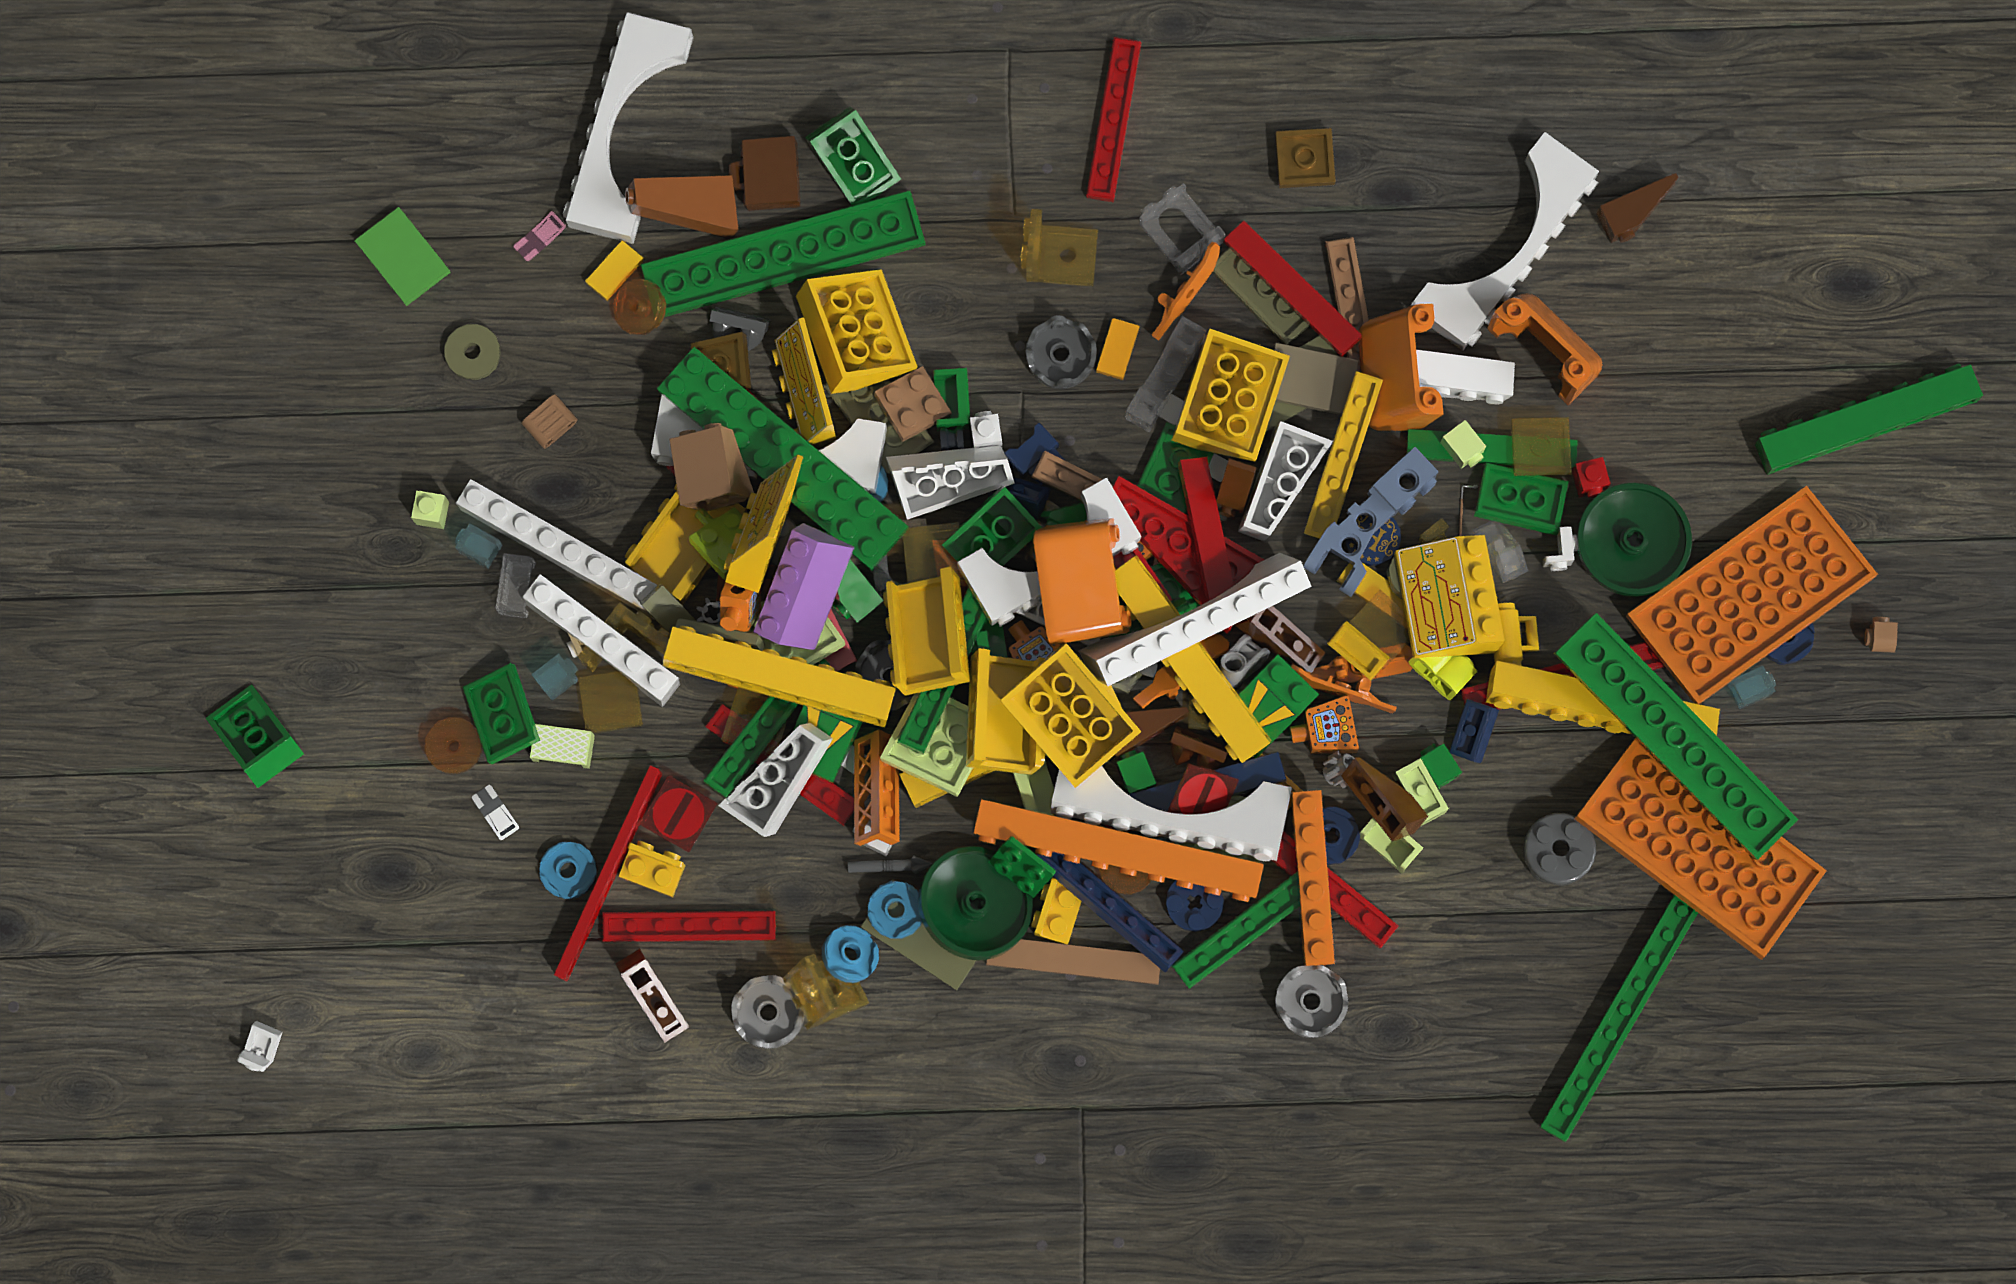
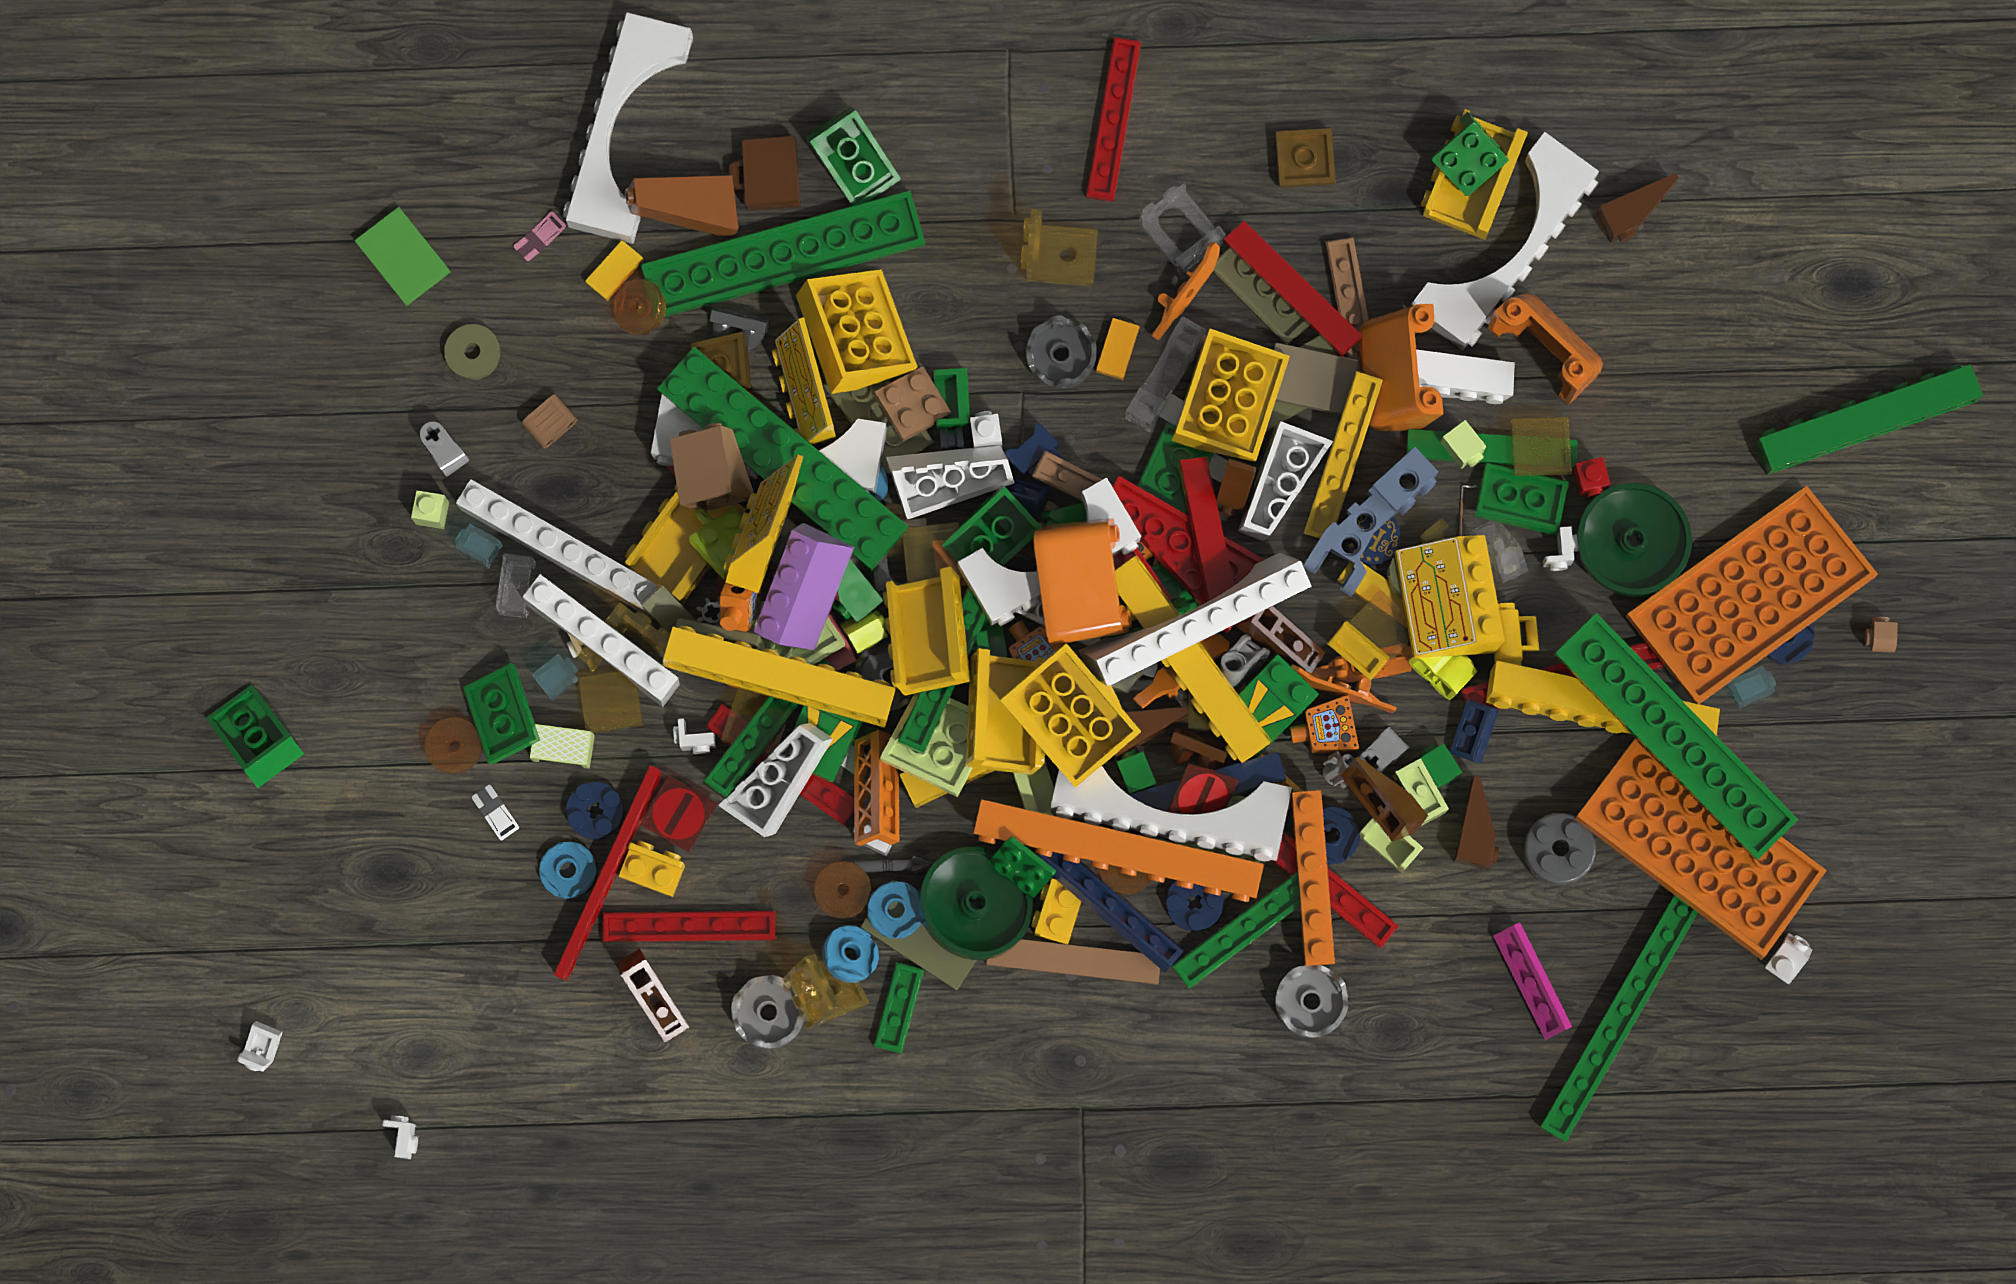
(406, 1141): none -> white bracket
(445, 450): none -> light grey piece
(603, 824): none -> dark blue plate
(698, 743): none -> white bracket
(839, 904): none -> clear orange plate
(866, 632): none -> neon yellow brick
(899, 1008): none -> green tile
(1385, 750): none -> light grey piece
(1470, 156): none -> green bracket
(1473, 212): none -> yellow panel
(1477, 835): none -> reddish brown slope
(1532, 981): none -> dark pink plate
(1789, 958): none -> white bracket

